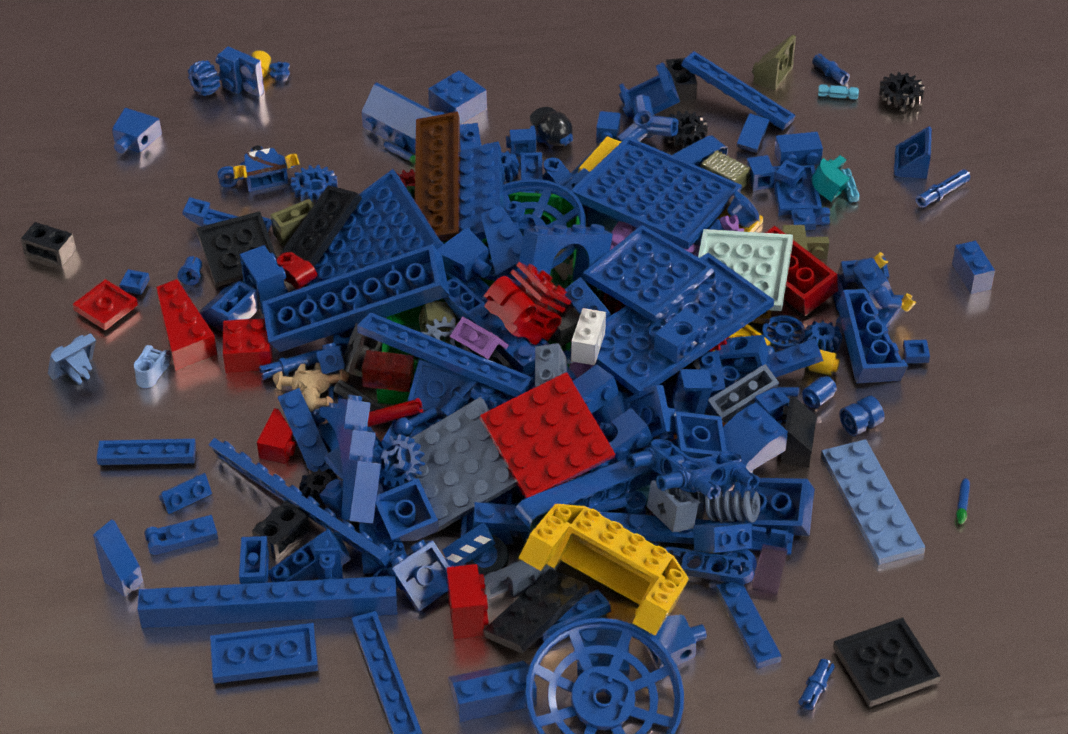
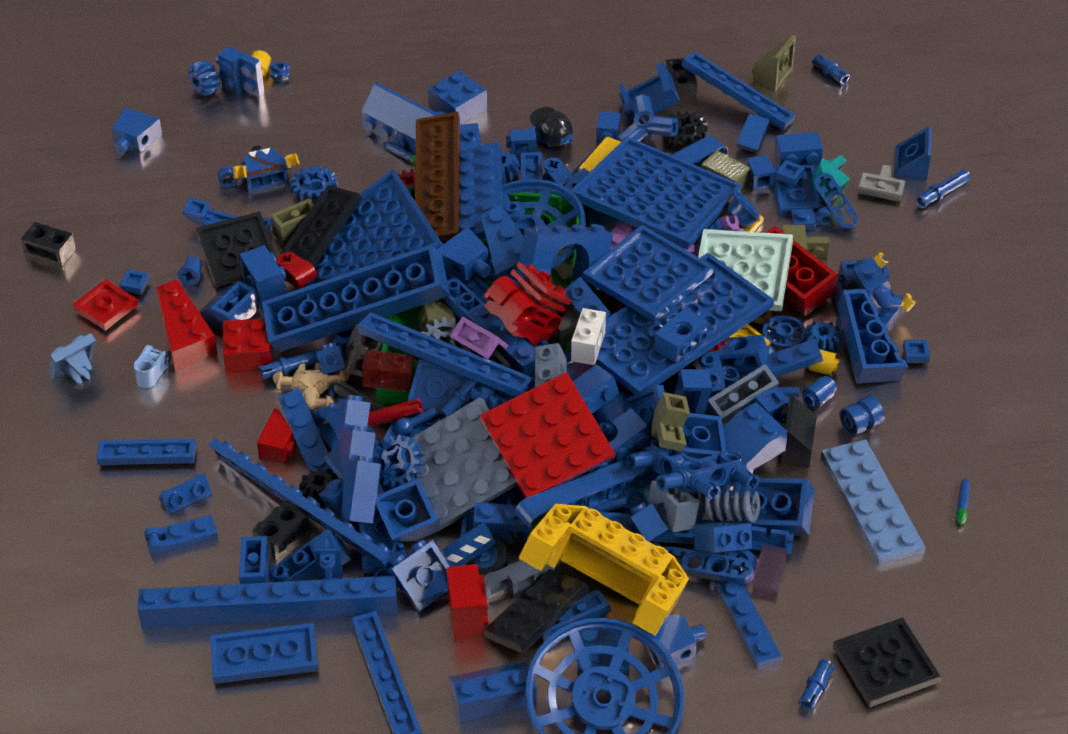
(116, 559): blue slope -> none
(647, 521): none -> blue brick
(668, 421): none -> olive brick
(833, 184): none -> blue beam
(838, 92): medium azure axle -> none
(851, 188): medium azure axle -> none
(881, 185): none -> light grey hinge
(901, 90): black gear -> none
(973, 267): blue brick -> none

